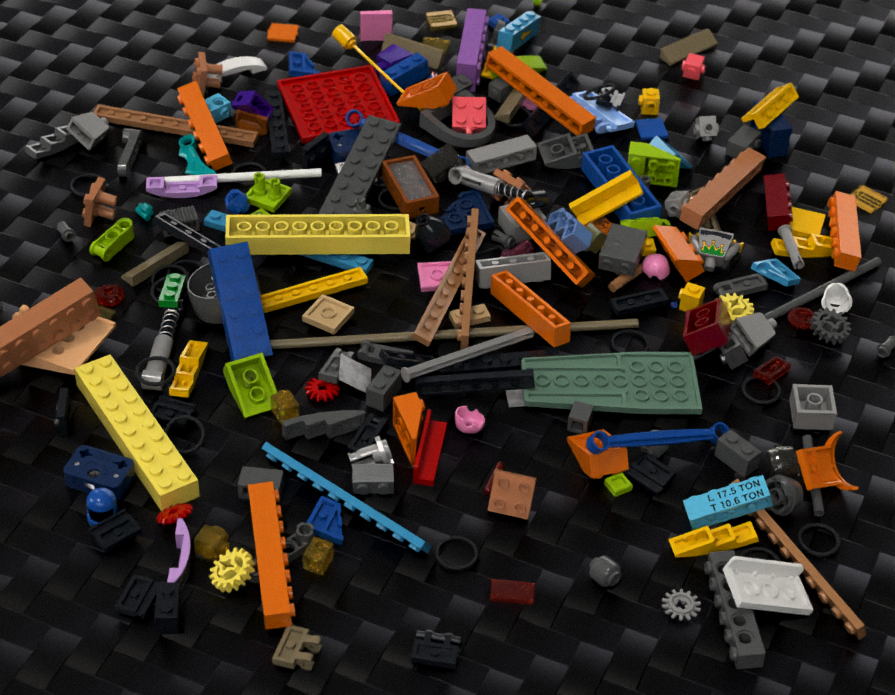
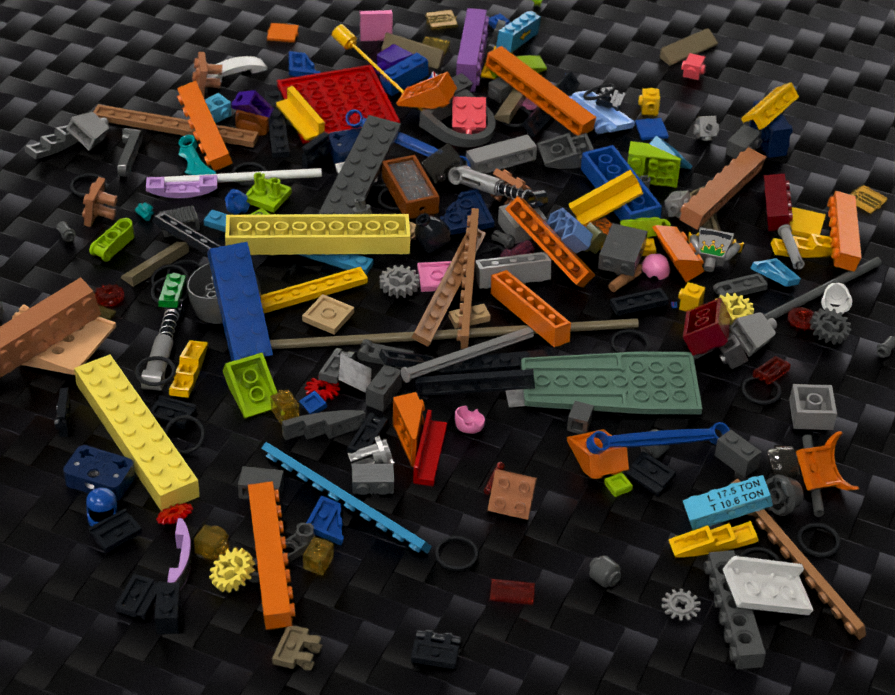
(301, 115): none -> yellow panel
(313, 403): none -> blue plate
(399, 281): none -> light grey gear

